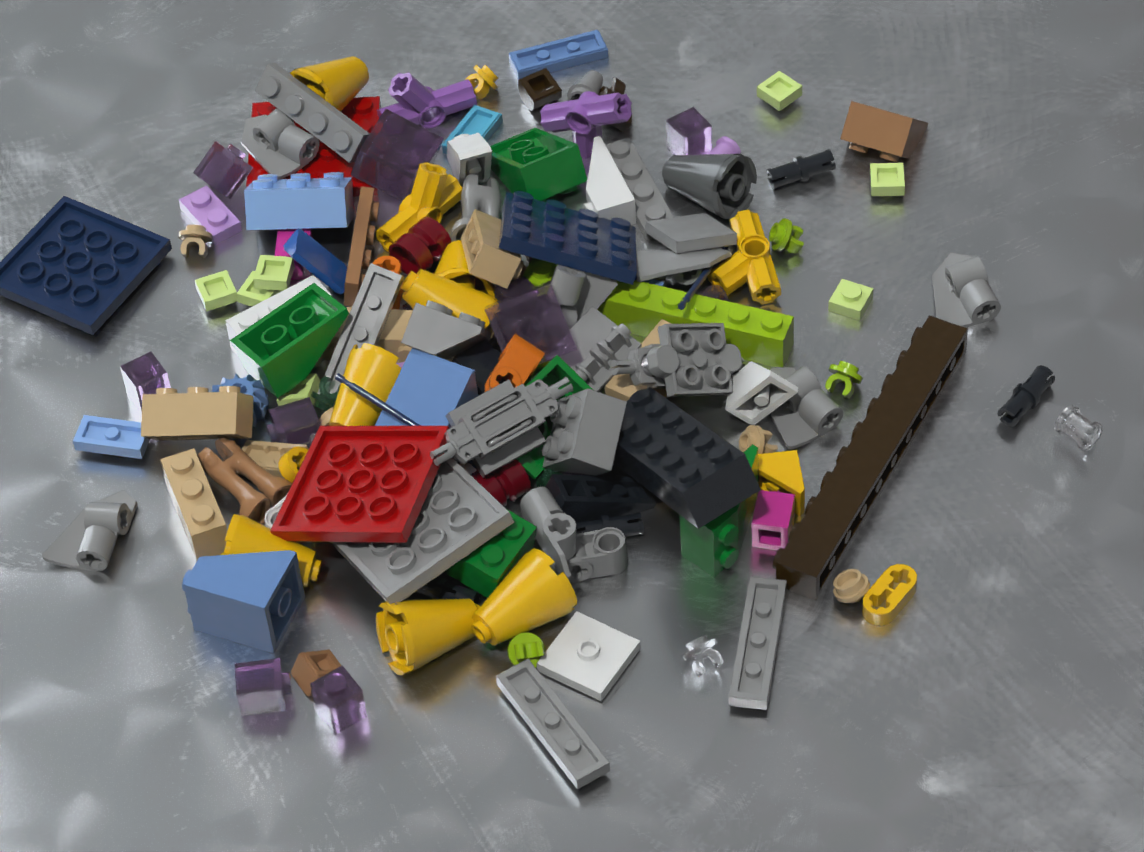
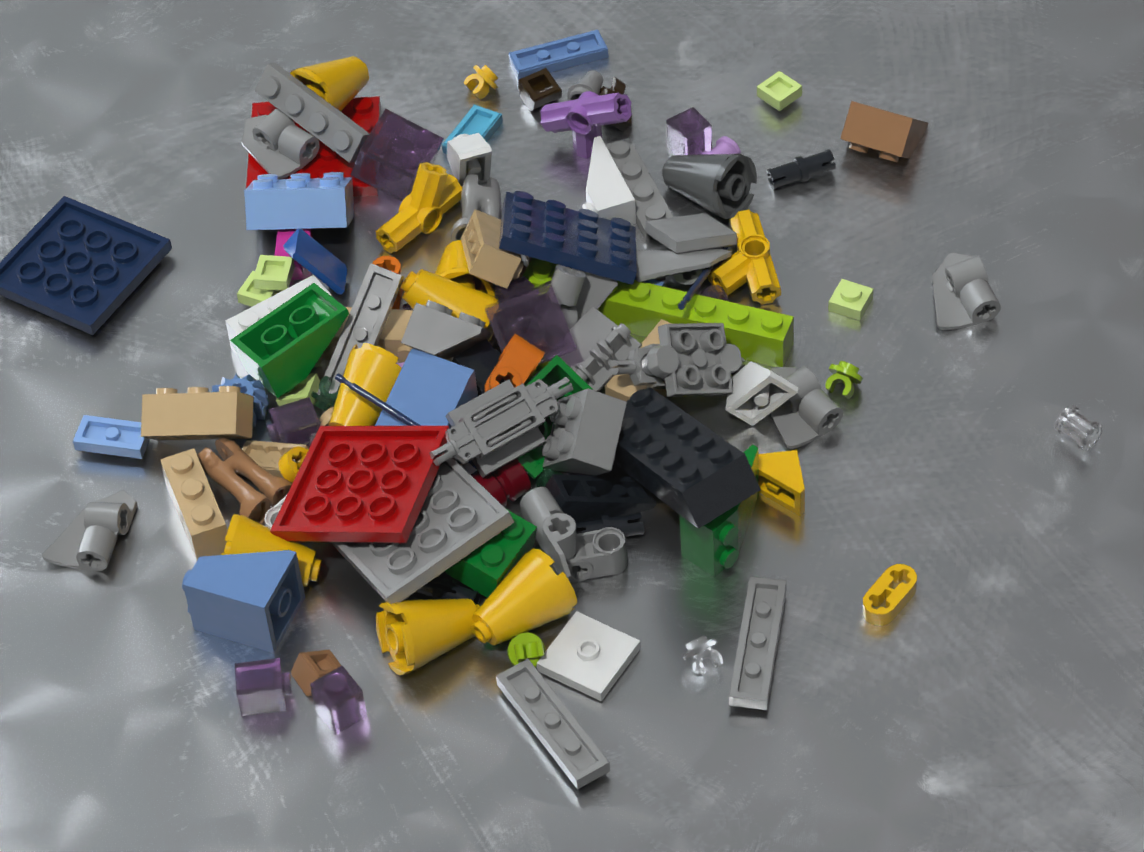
(143, 377): clear purple brick -> none
(193, 236): tan plate -> none
(209, 211): lavender plate -> none
(216, 290): yellowish green plate -> none
(223, 168): clear purple brick -> none
(362, 236): medium nougat plate -> none
(420, 246): dark red wheel -> none
(425, 105): medium lavender piece -> none
(538, 164): green slope -> none
(755, 435): tan plate -> none
(772, 519): dark pink brick -> none
(786, 236): lime plate -> none
(850, 586): tan plate -> none
(870, 458): dark brown brick -> none
(887, 179): yellowish green plate -> none
(1026, 396): black pin -> none

